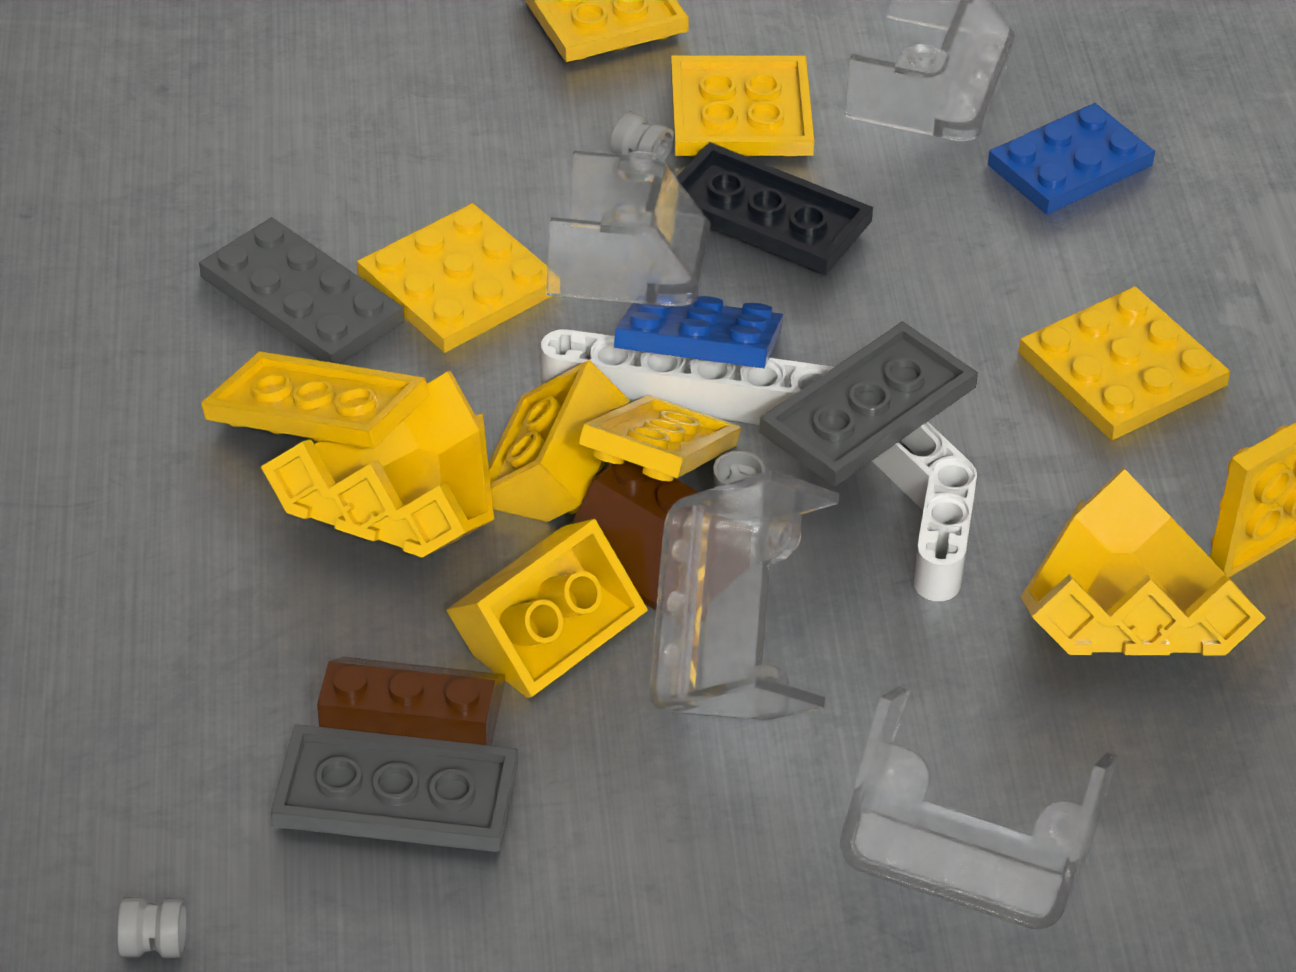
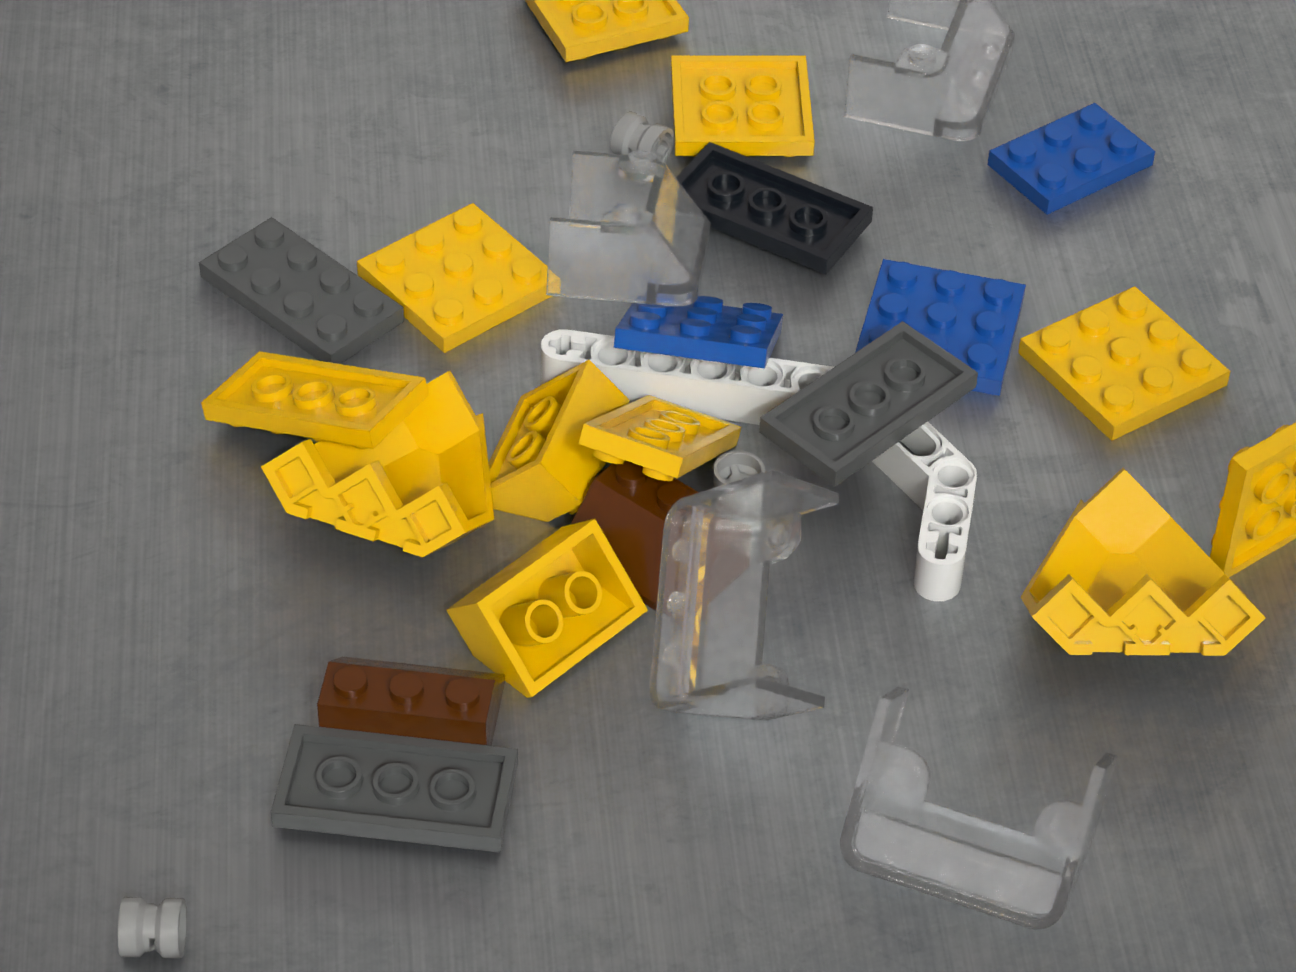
(956, 310): none -> blue plate

